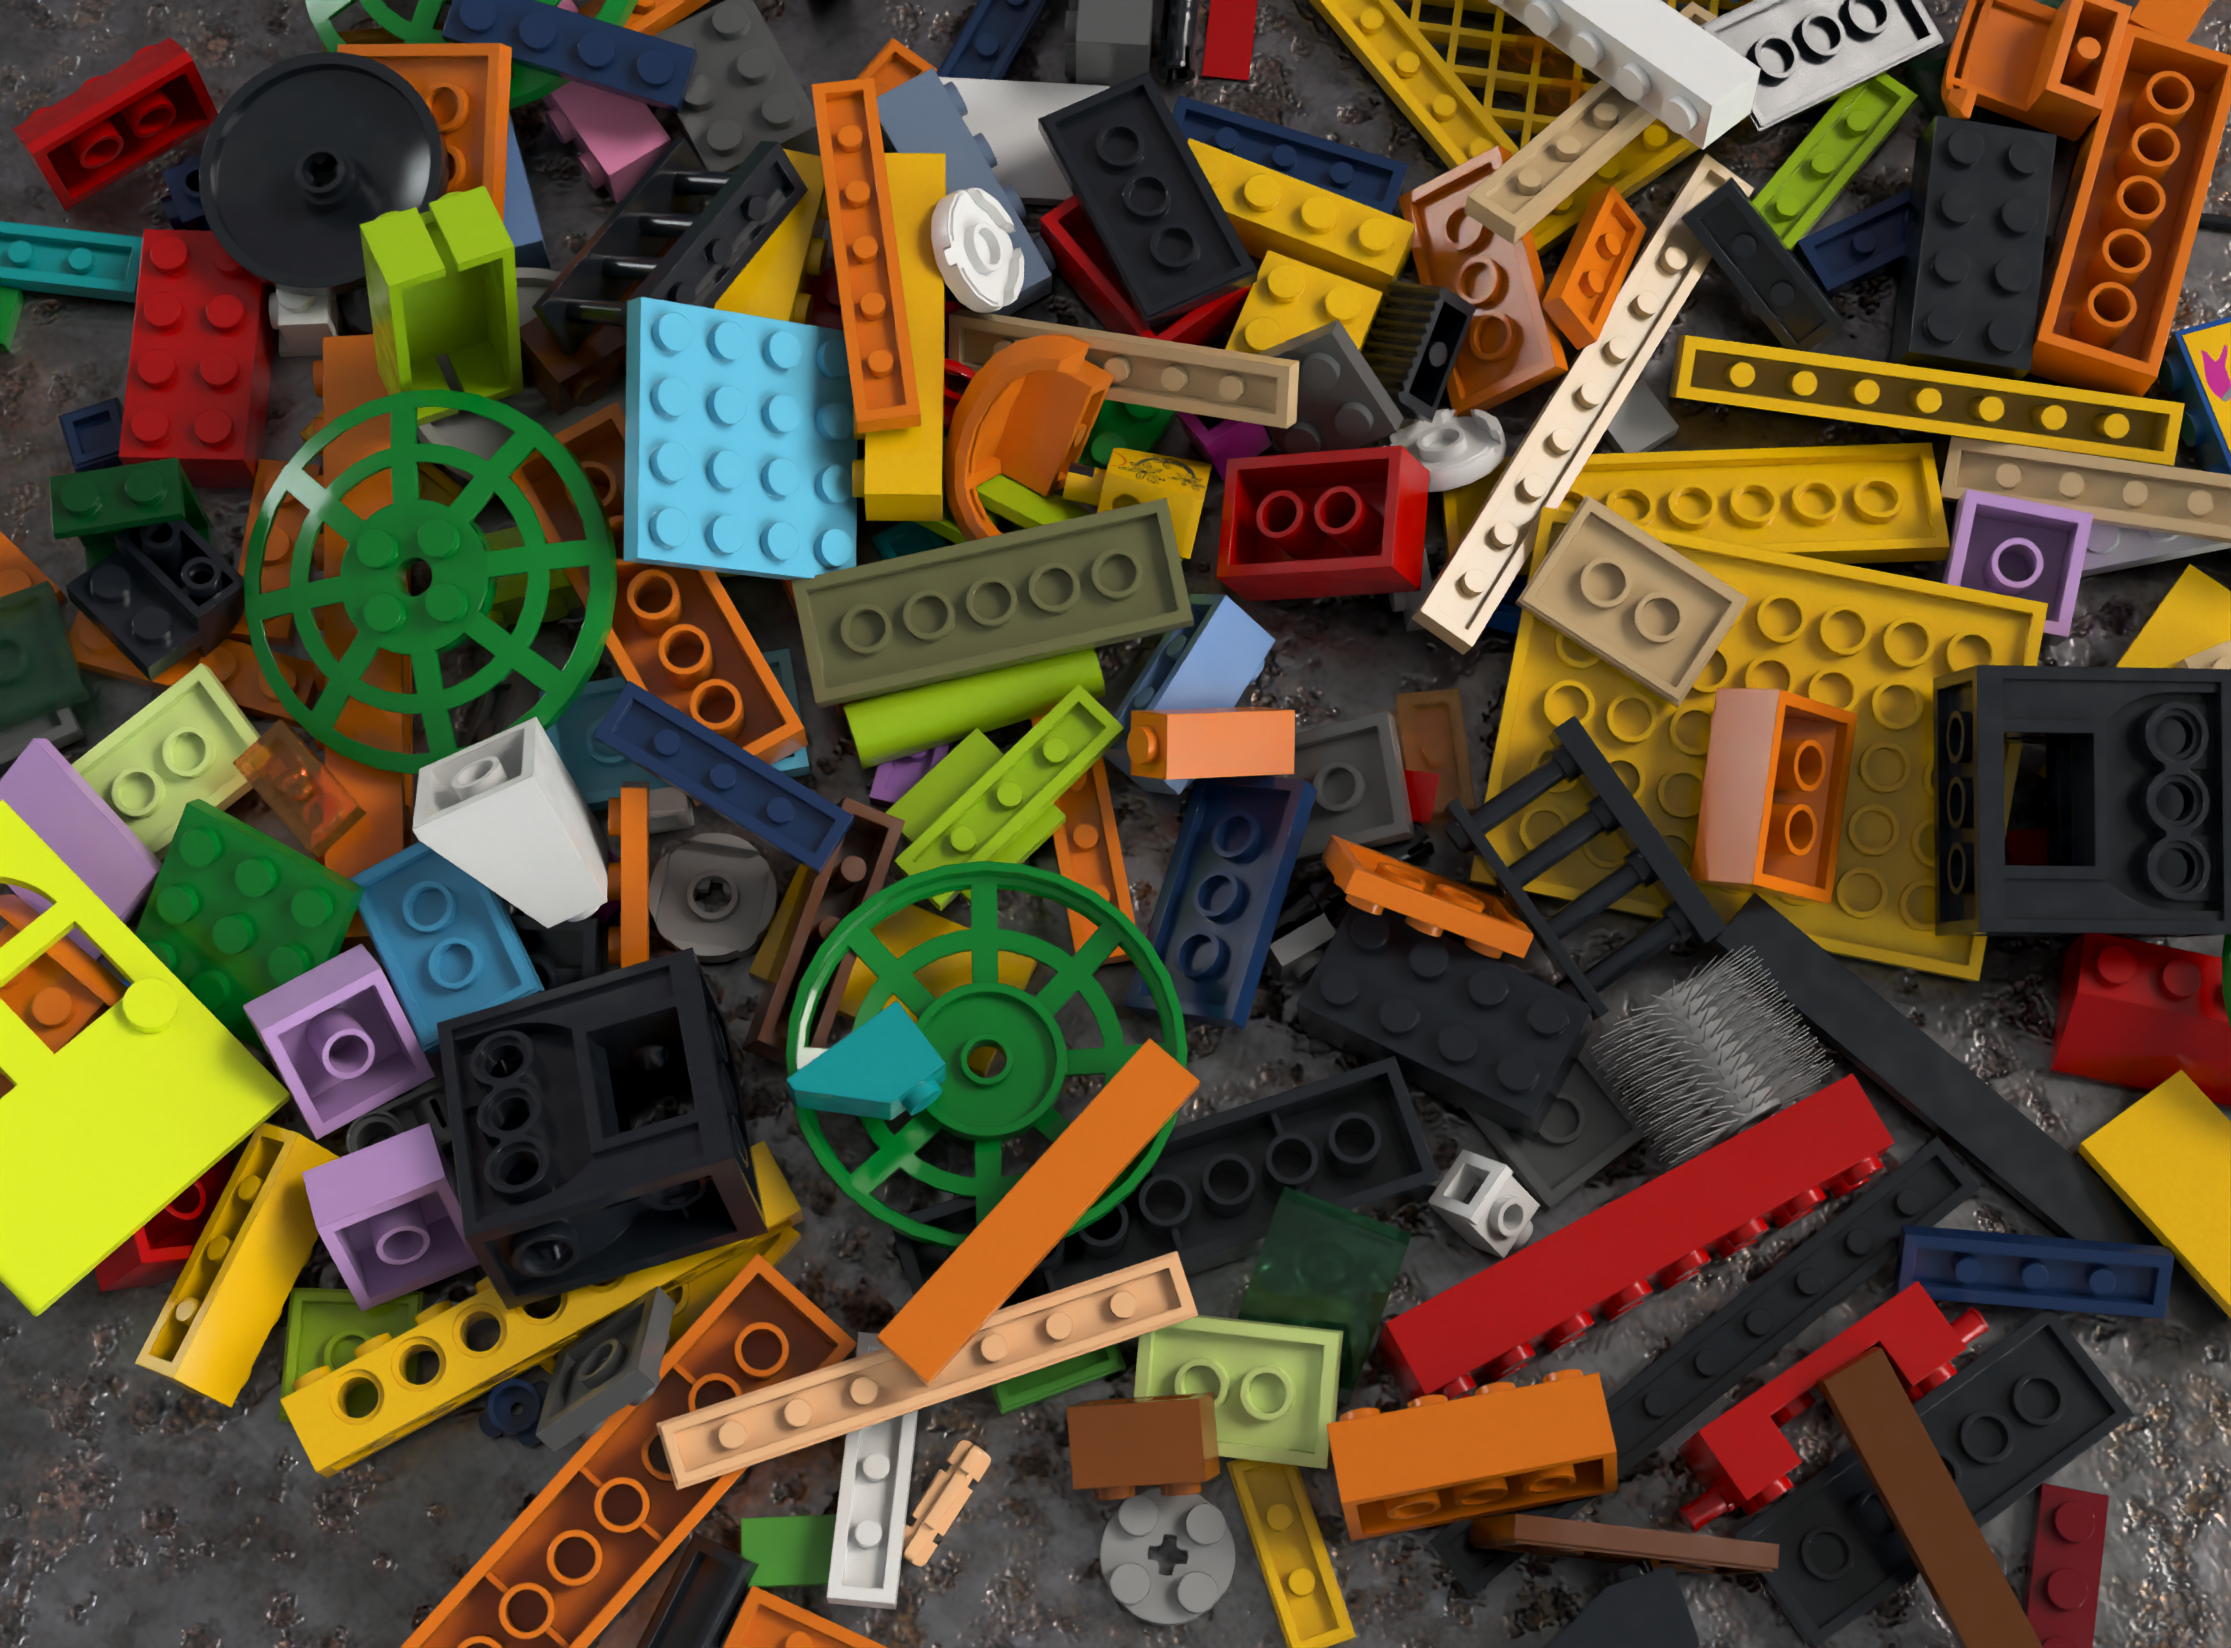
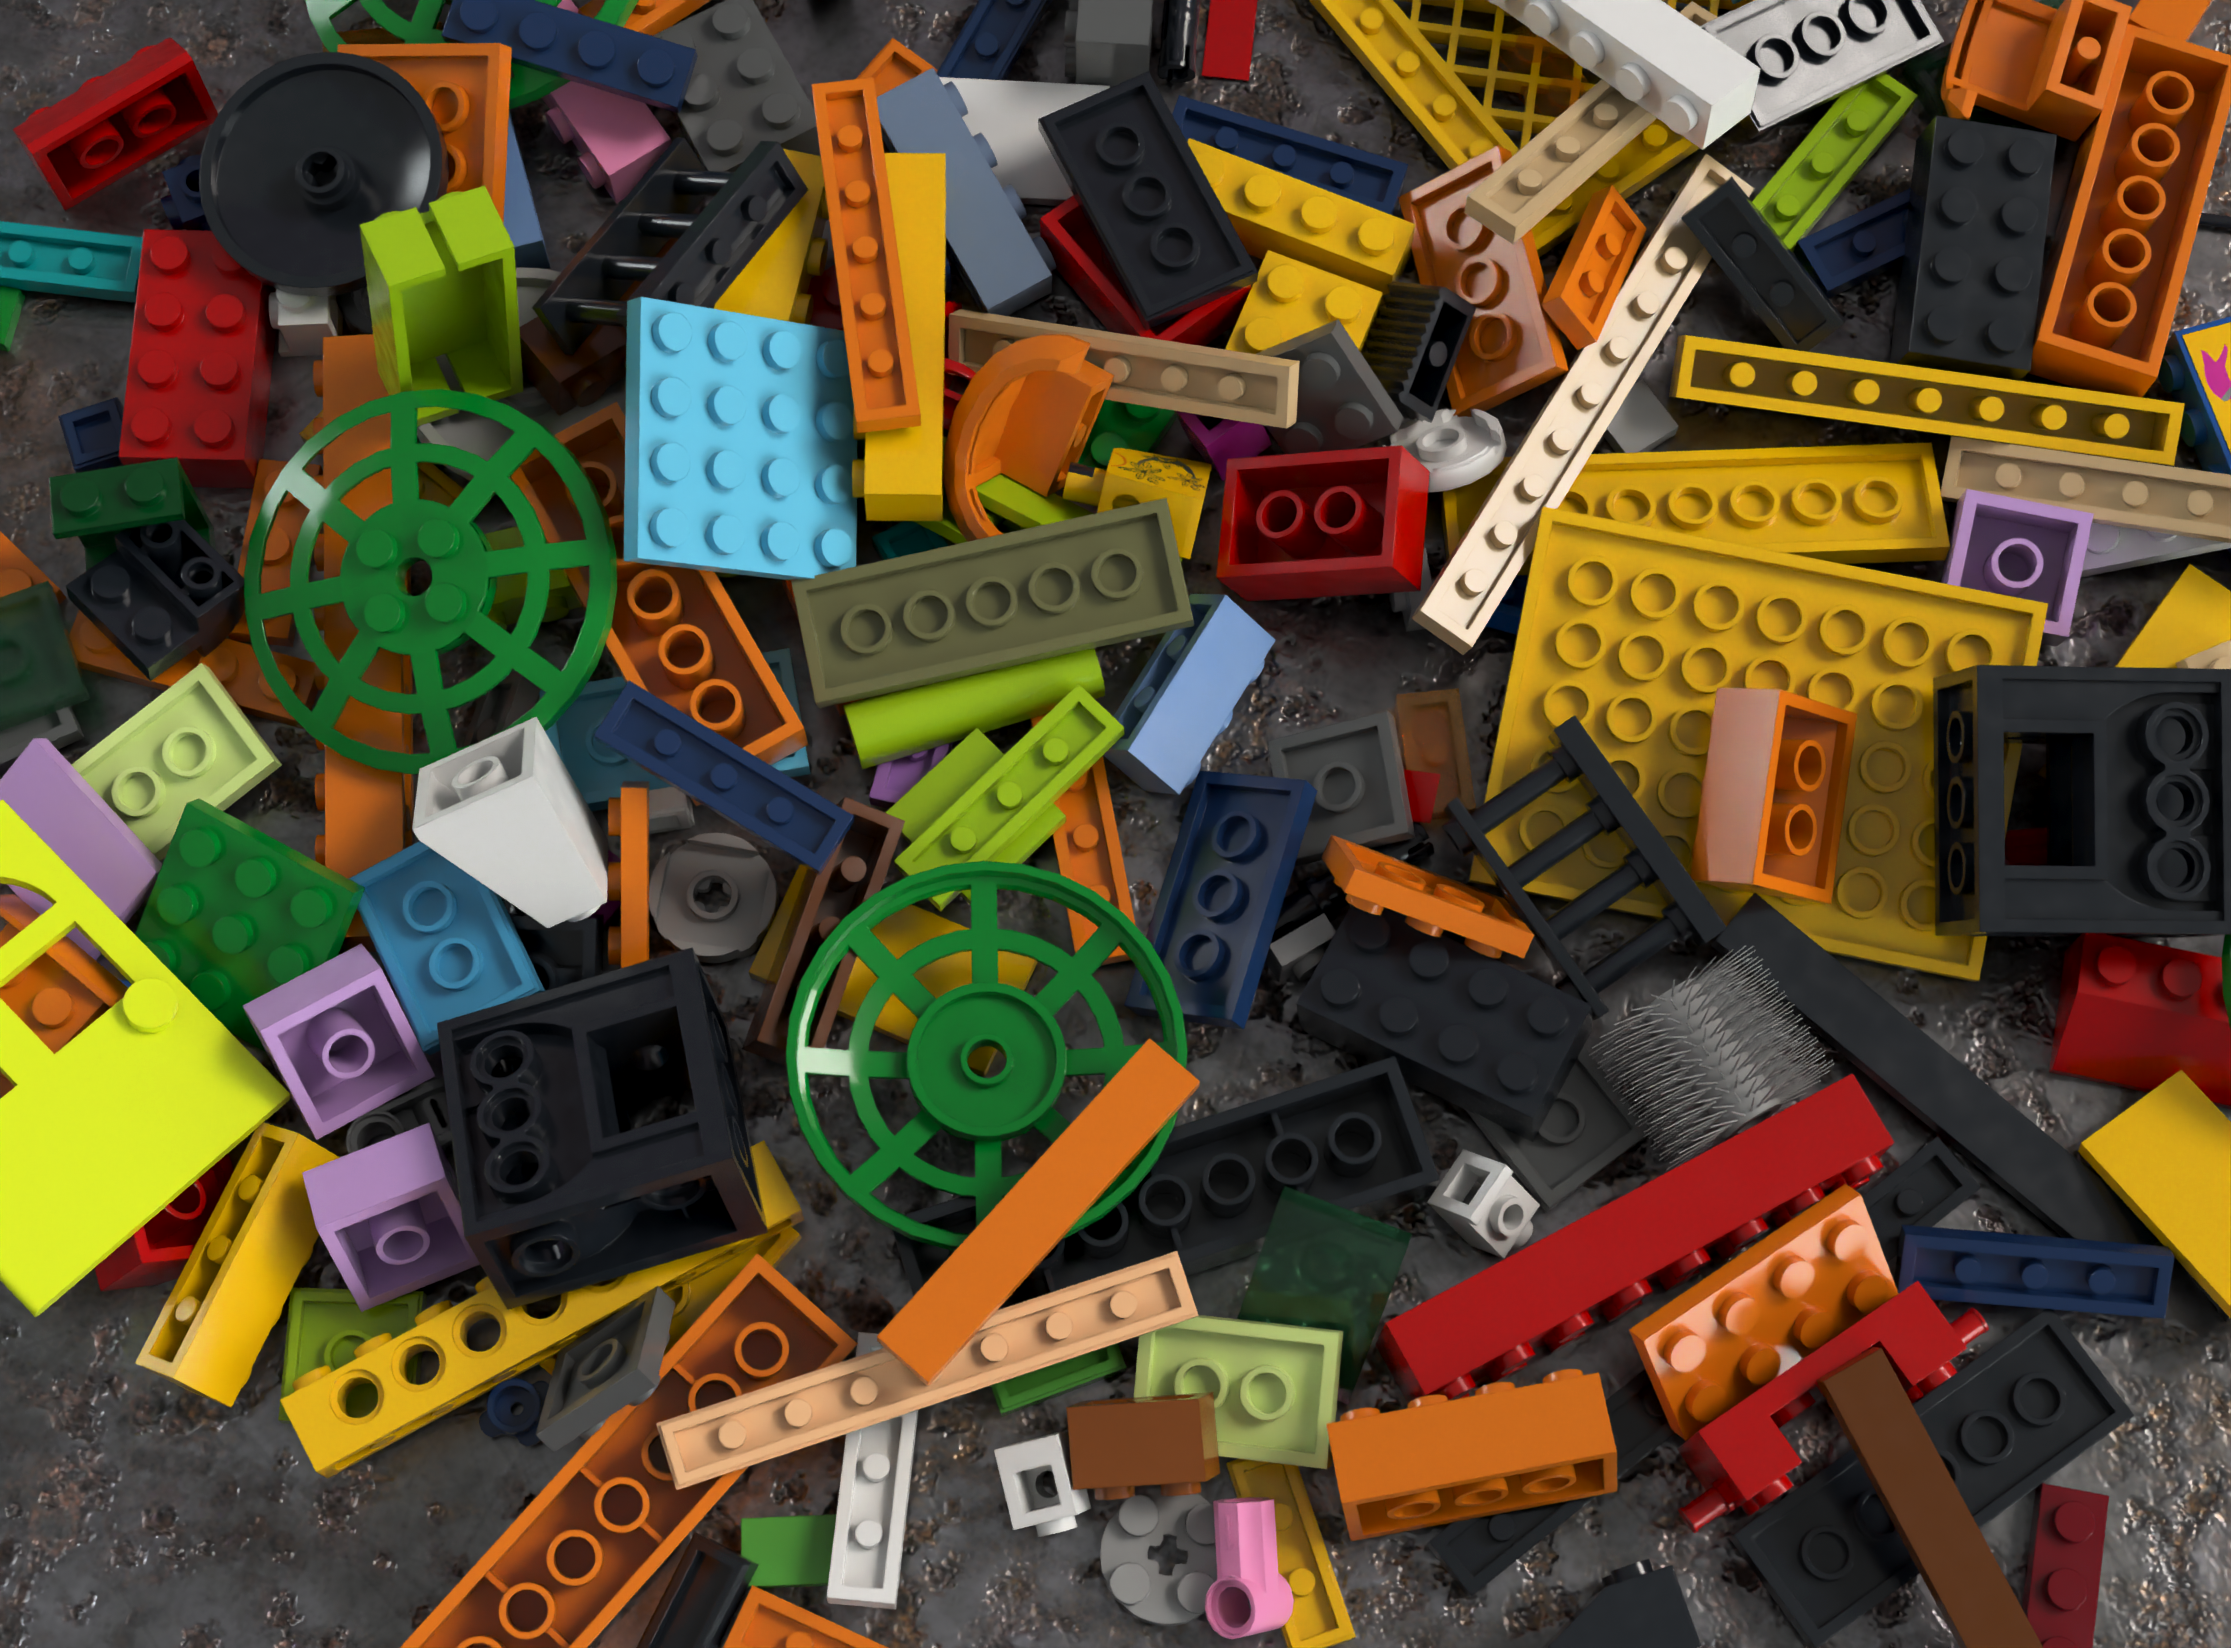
(299, 788): clear orange plate -> none
(873, 1071): teal slope -> none
(943, 1501): light nougat axle -> none
(976, 250): white tile -> none
(1022, 1474): none -> white brick
(1211, 742): orange brick -> none
(1247, 1570): none -> bright pink piece
(1623, 1544): reddish brown tile -> none
(1632, 601): tan tile -> none
(1764, 1311): none -> orange plate

